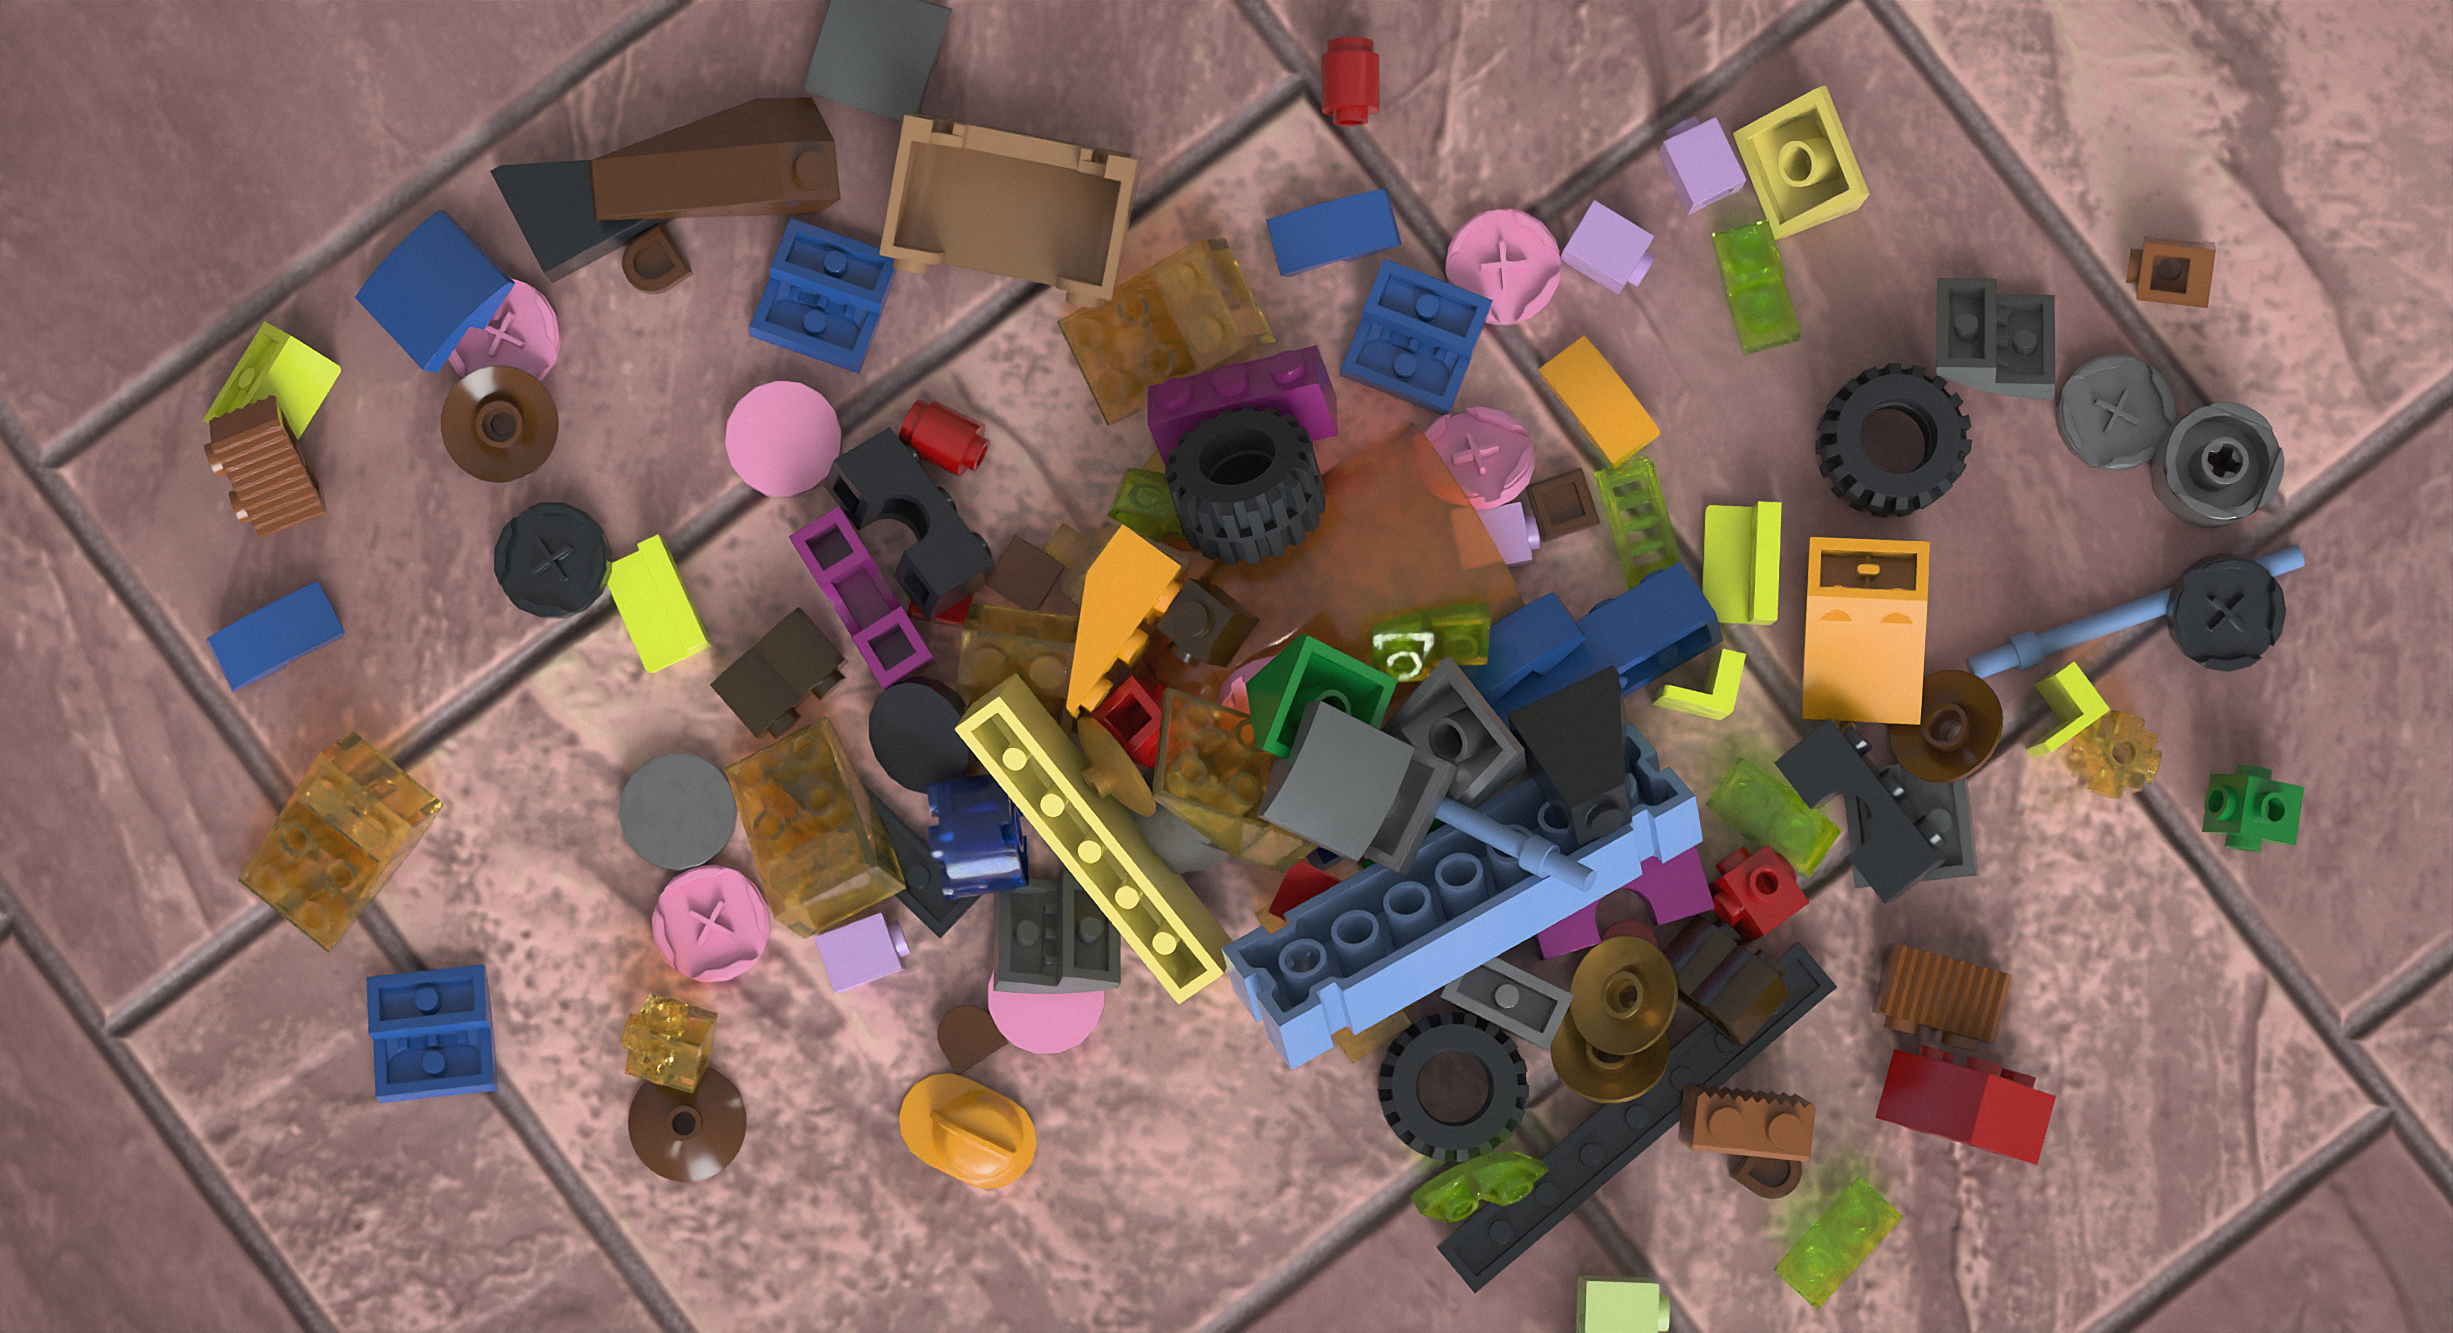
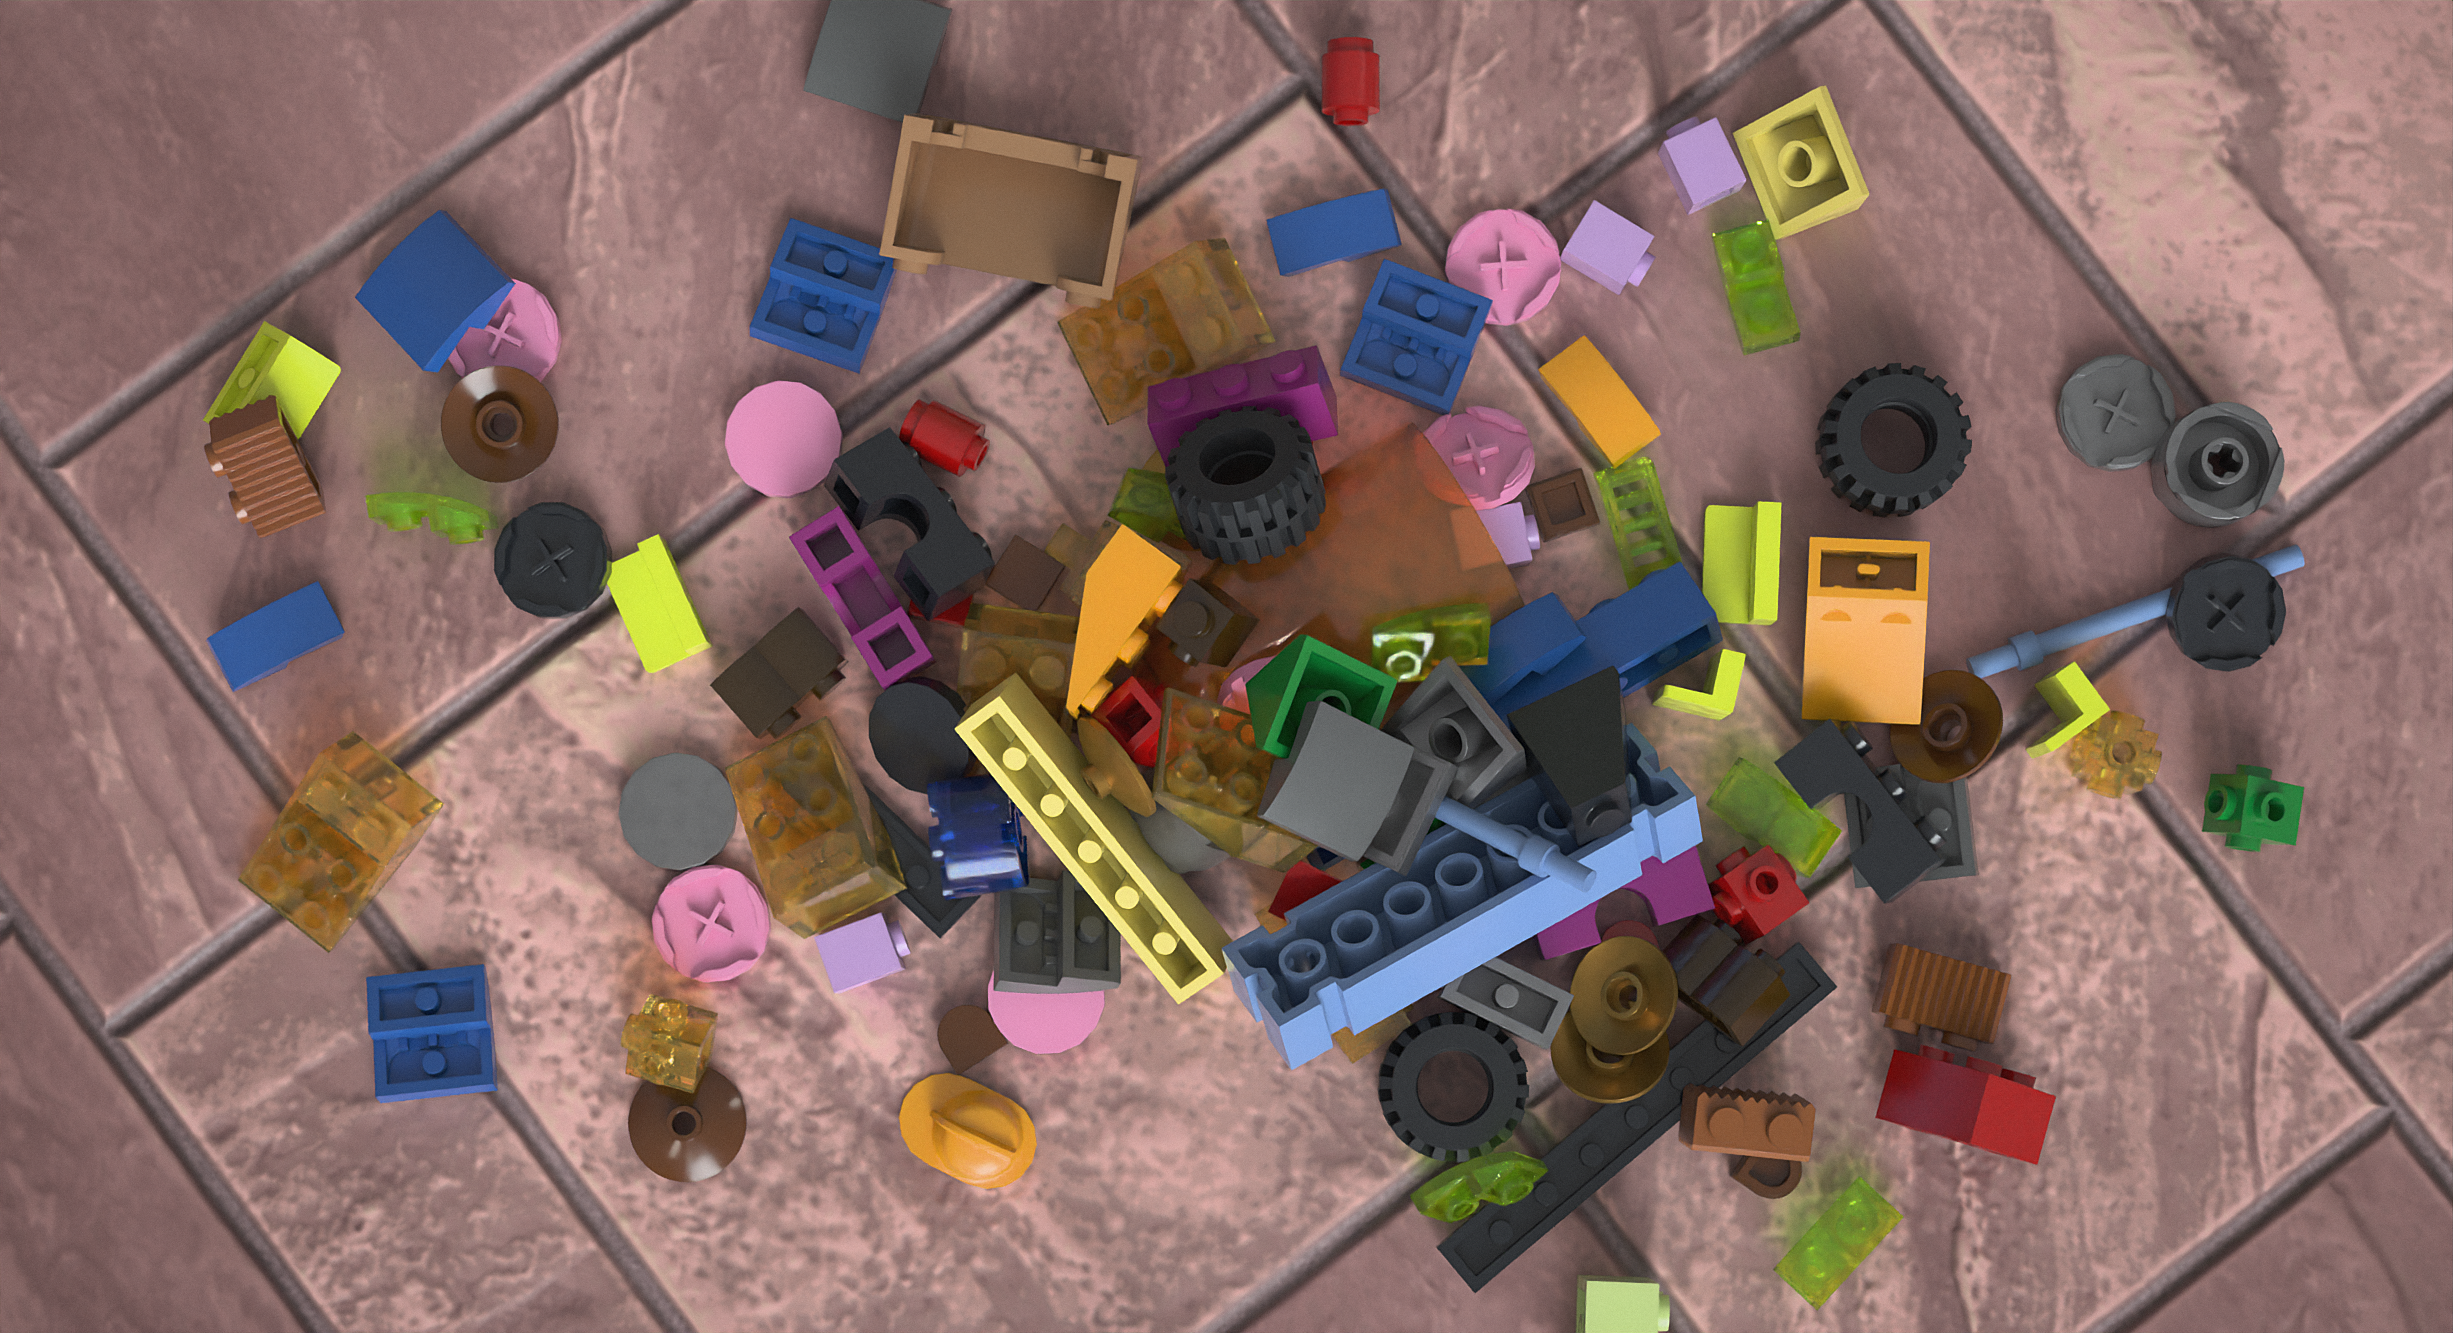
(447, 516): none -> clear neon green slope
(557, 215): black slope -> none
(654, 262): reddish brown tile -> none
(737, 162): reddish brown wedge -> none
(1995, 339): dark grey slope -> none
(2189, 287): dark orange brick -> none

